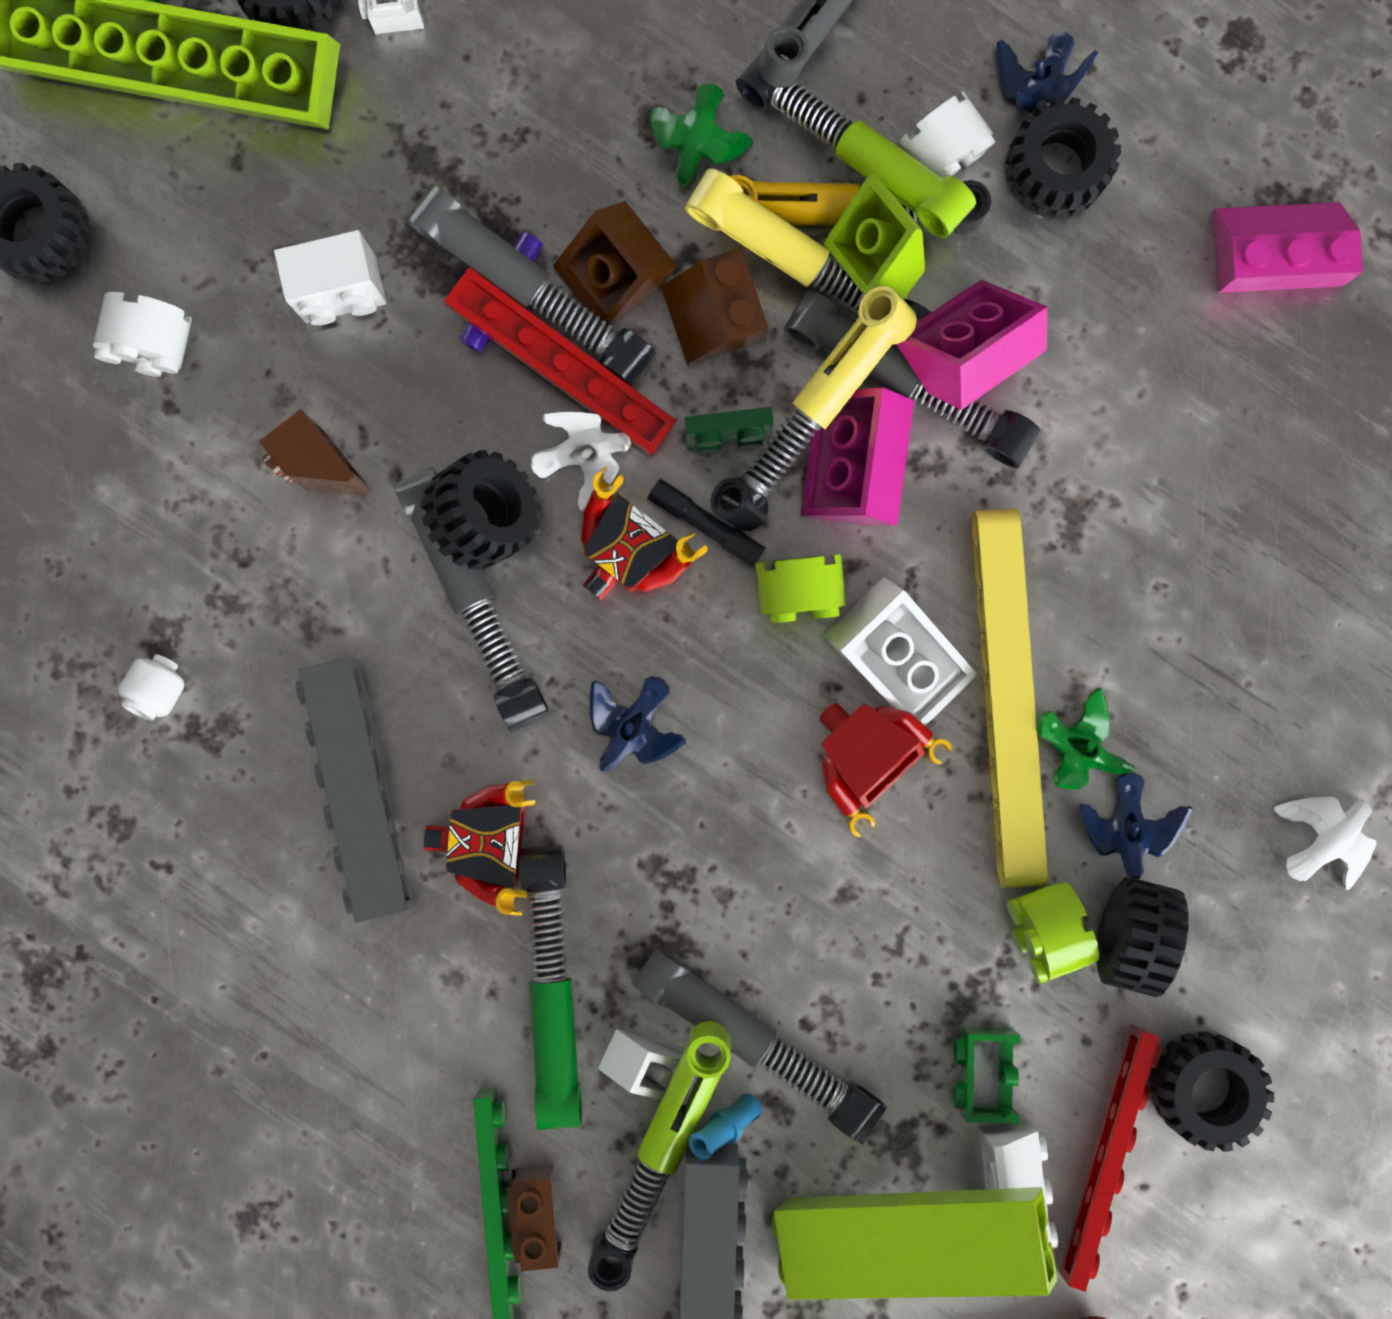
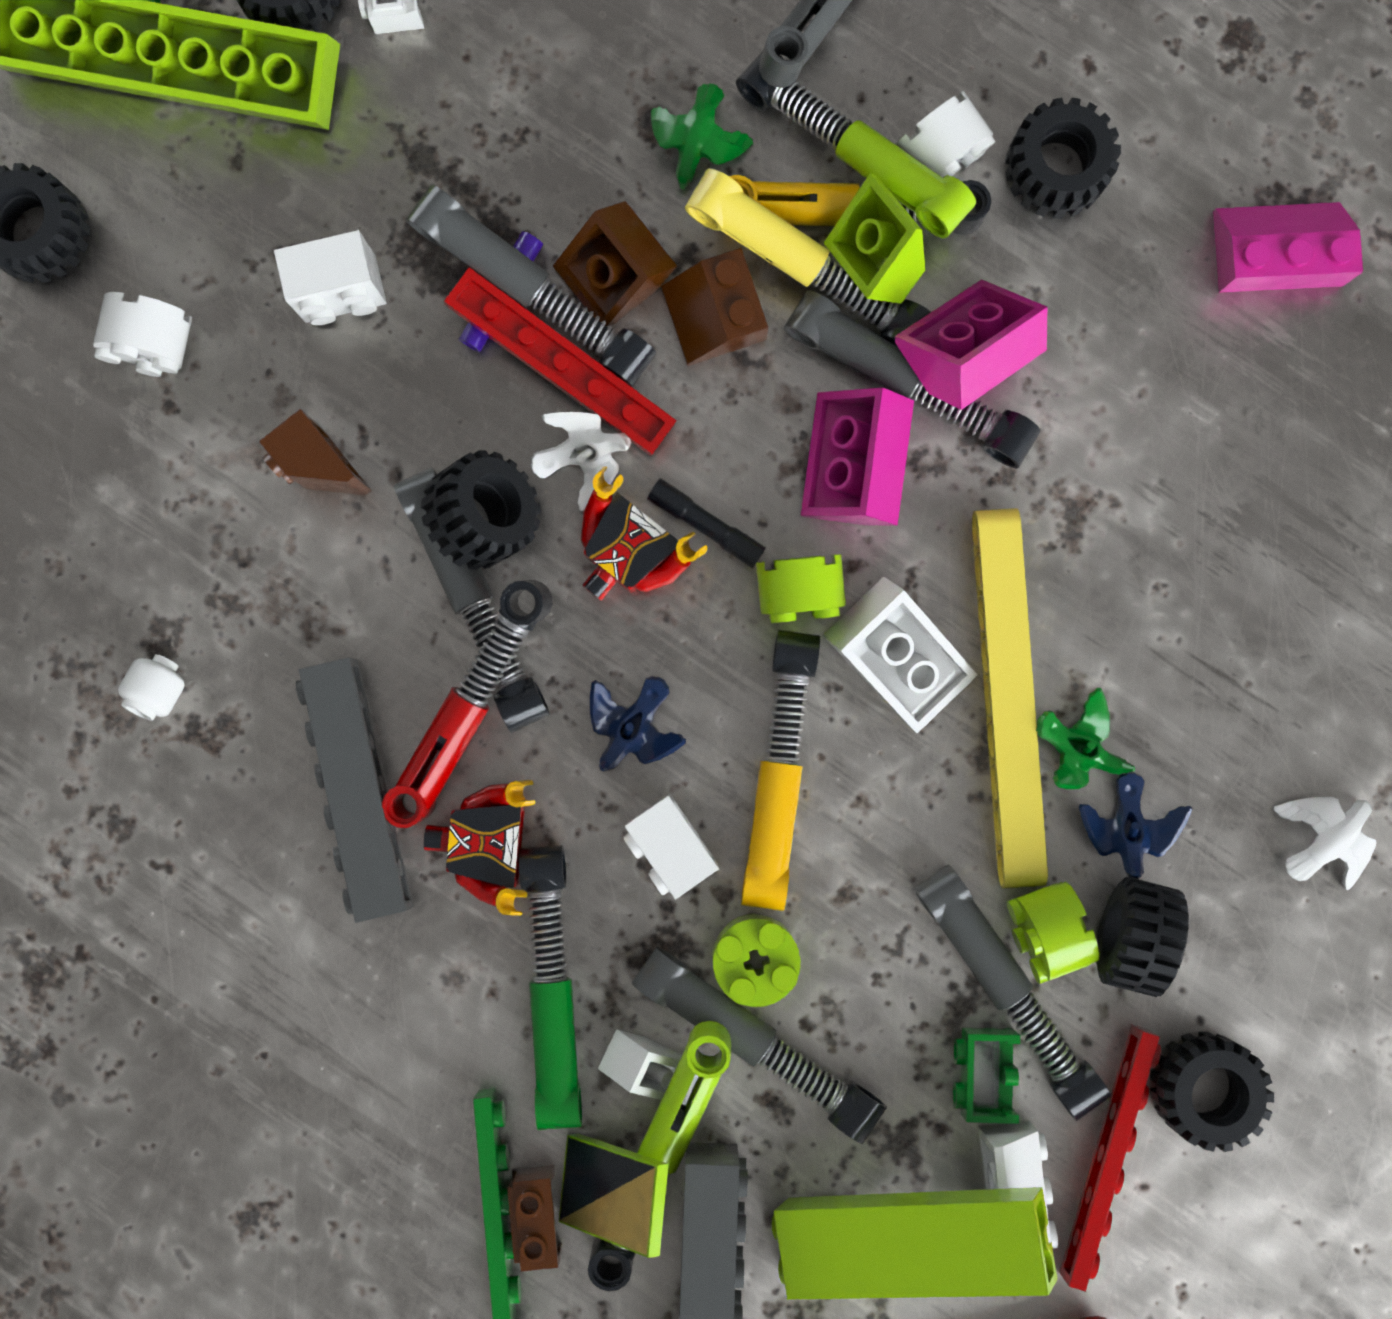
(464, 708): none -> piece
(613, 1194): none -> tile
(671, 847): none -> white brick
(725, 1126): dark azure pin -> none
(740, 427): dark green plate -> none
(778, 971): none -> lime brick
(779, 776): none -> piece
(870, 754): red torso -> none
(881, 322): piece -> none
(1009, 989): none -> piece
(1045, 83): dark blue animal -> none

